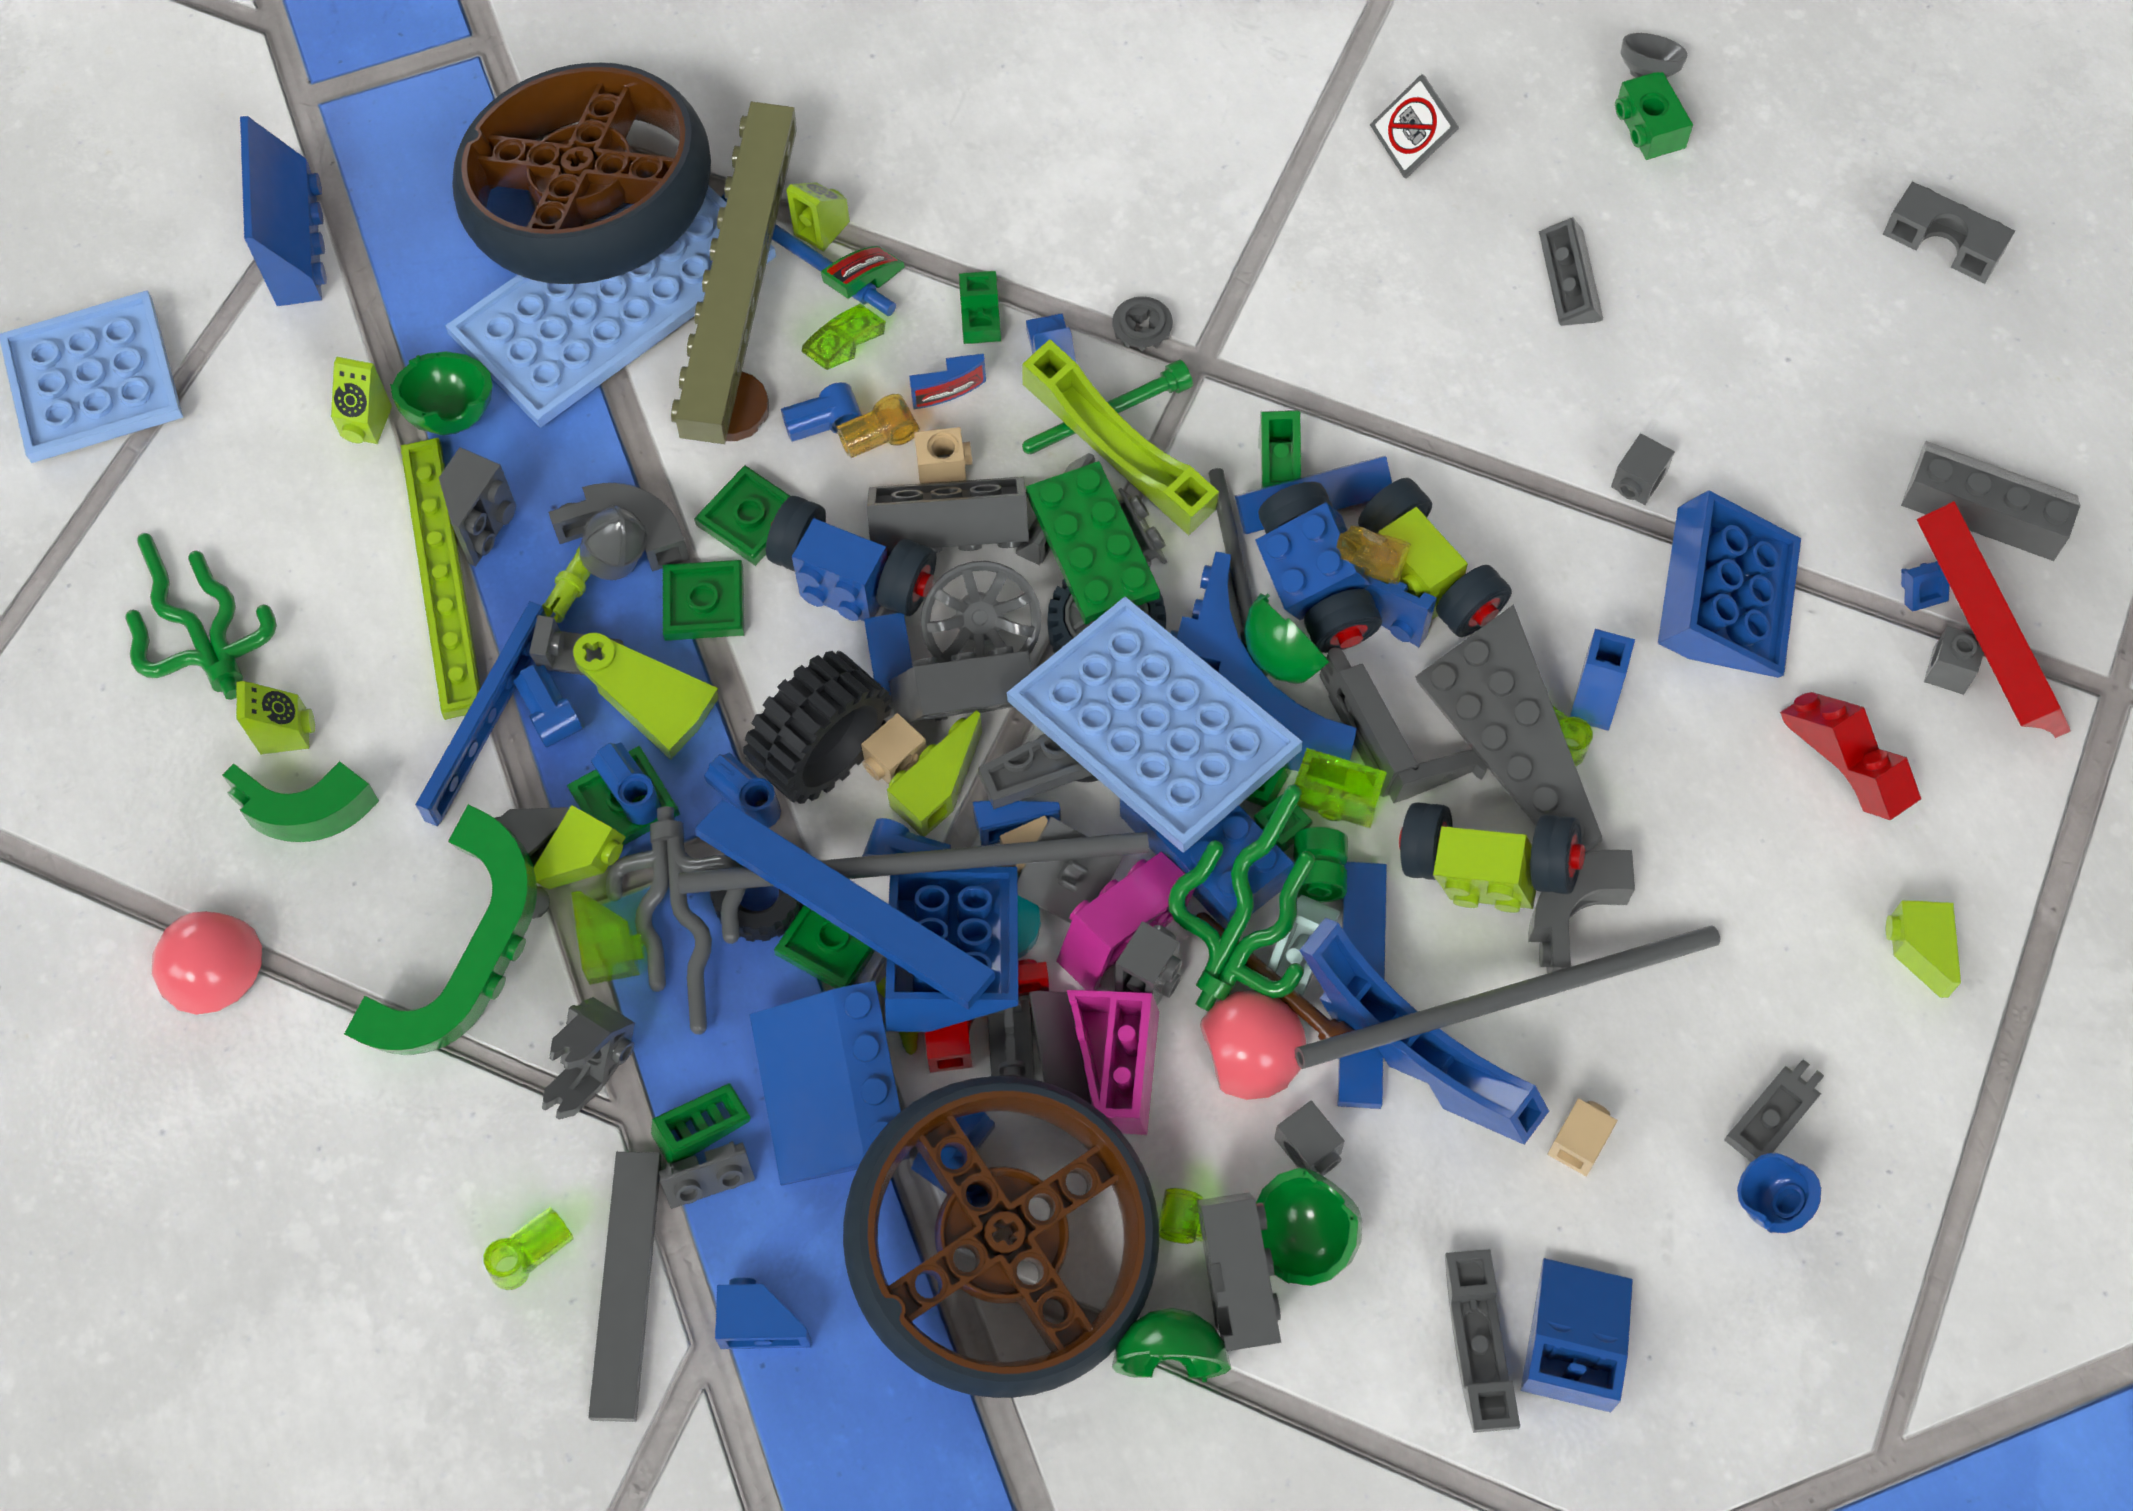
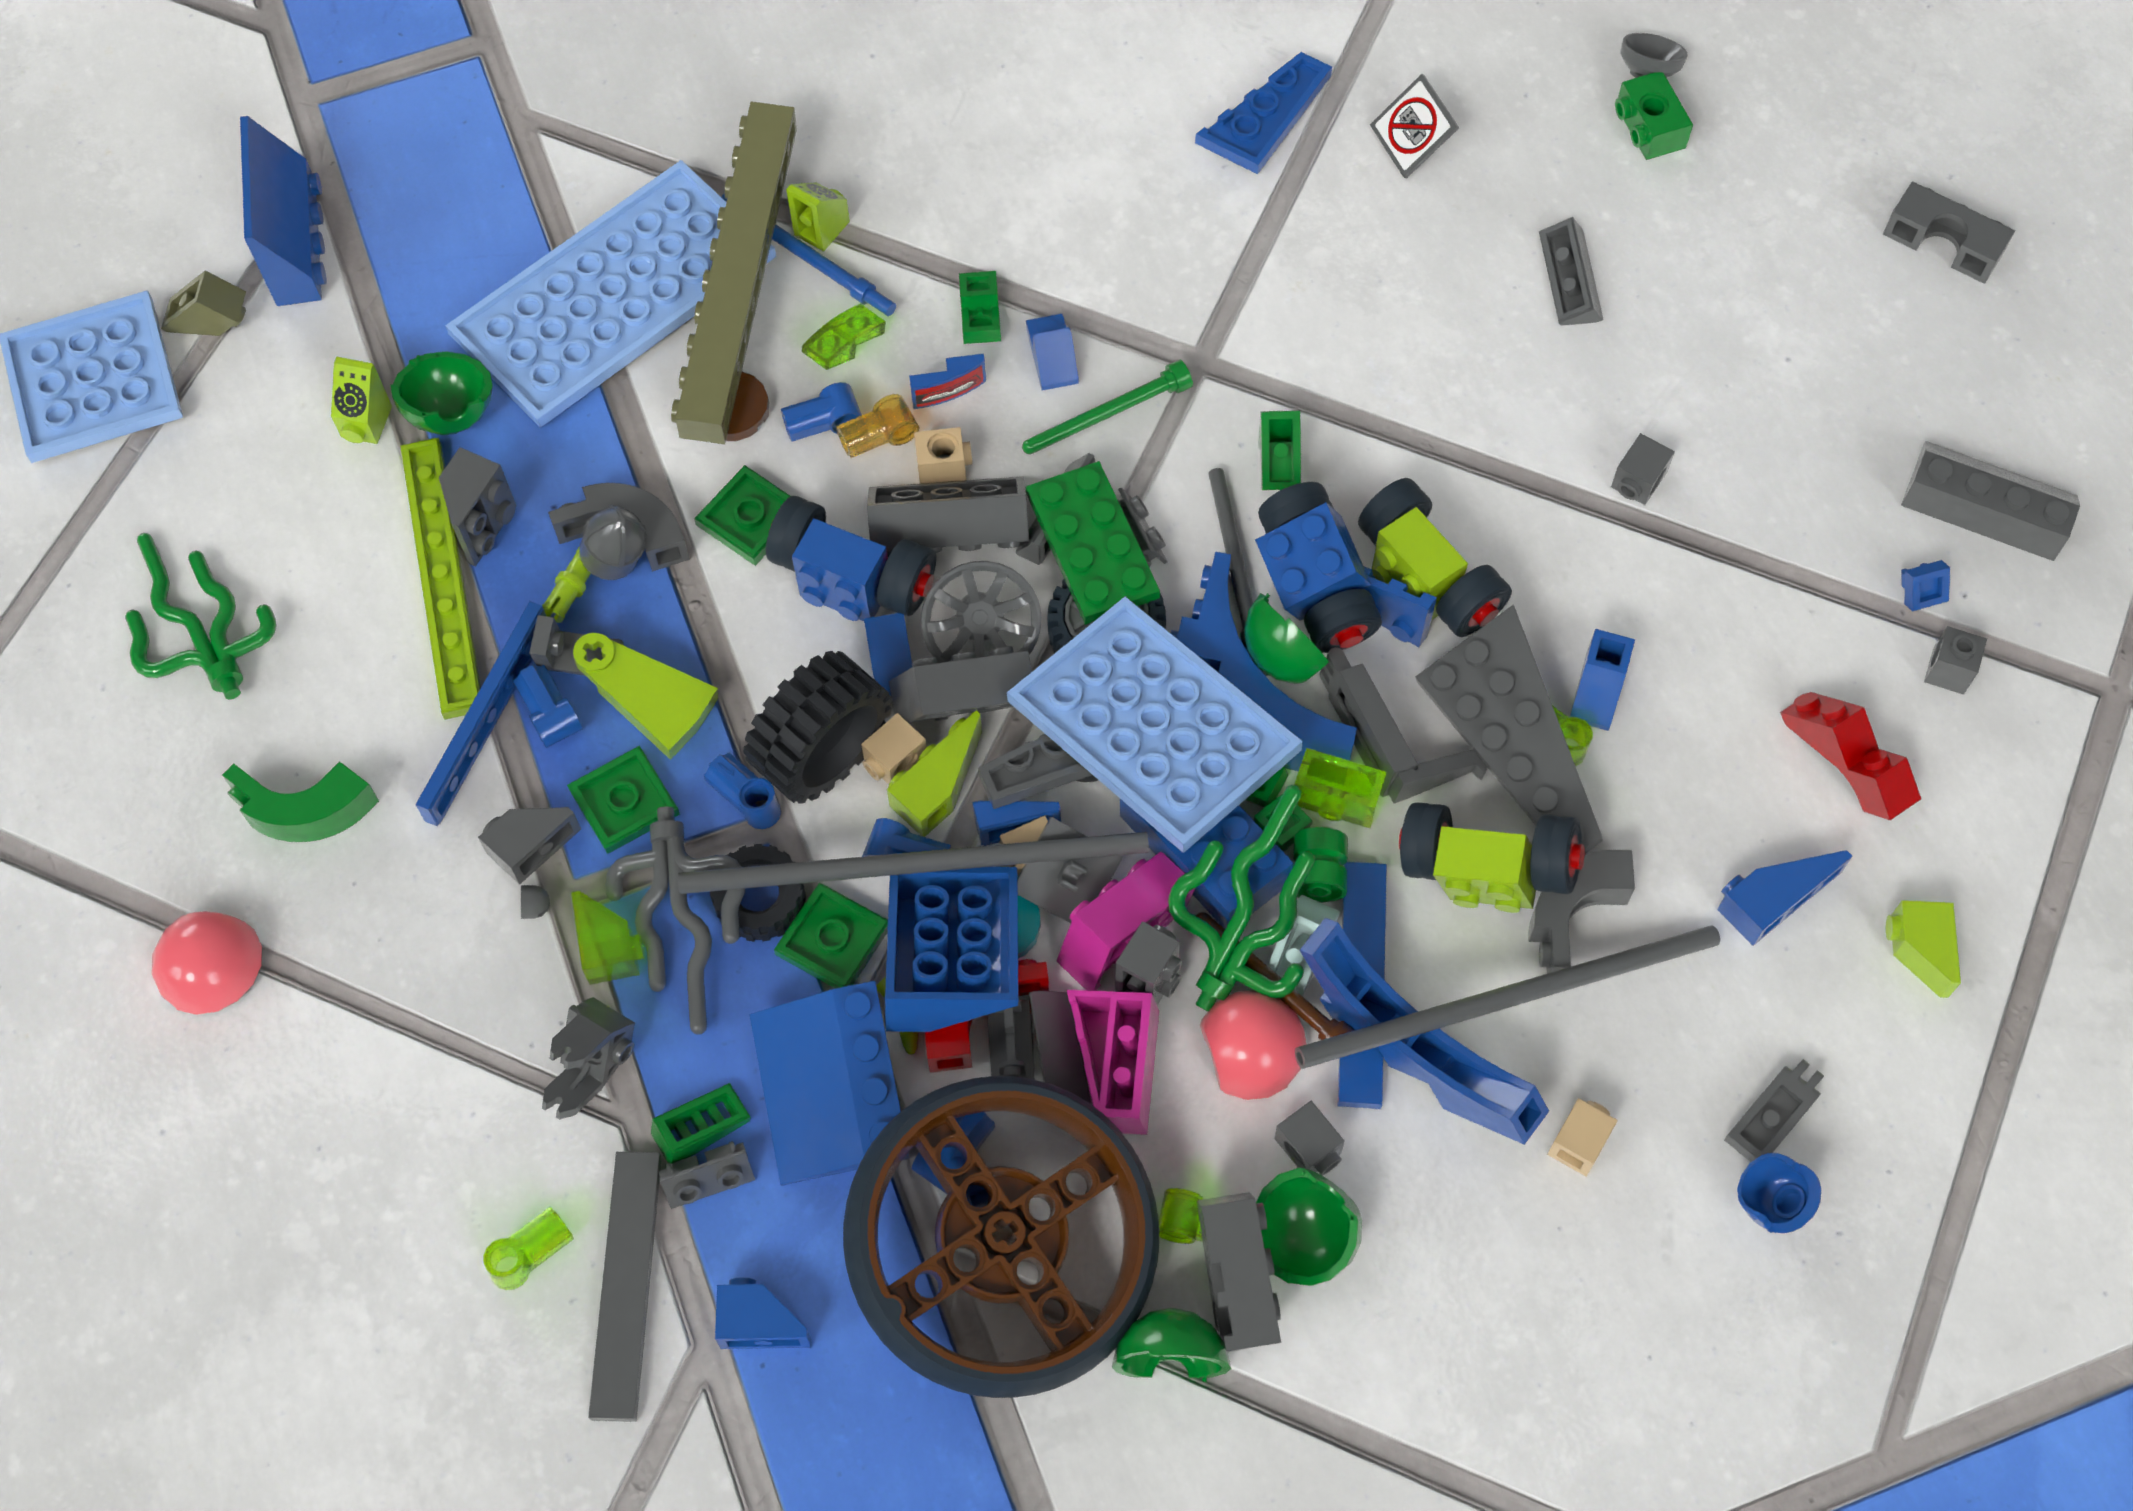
(205, 307): none -> olive slope
(273, 718): lime slope -> none
(484, 961): green arch -> none
(578, 850): lime slope -> none
(581, 173): reddish brown wheel -> none
(627, 782): blue piece -> none
(703, 600): green tile -> none
(846, 904): blue tile -> none
(860, 268): slope -> none
(1136, 311): dark grey gear -> none
(1161, 478): lime arch -> none
(1266, 115): none -> blue wing
(1344, 486): blue tile -> none
(1378, 554): clear yellow piece -> none
(1479, 1341): dark grey slope -> none
(1579, 1336): blue slope -> none
(1729, 587): blue slope -> none
(1776, 892): none -> blue slope
(1992, 621): red arch -> none

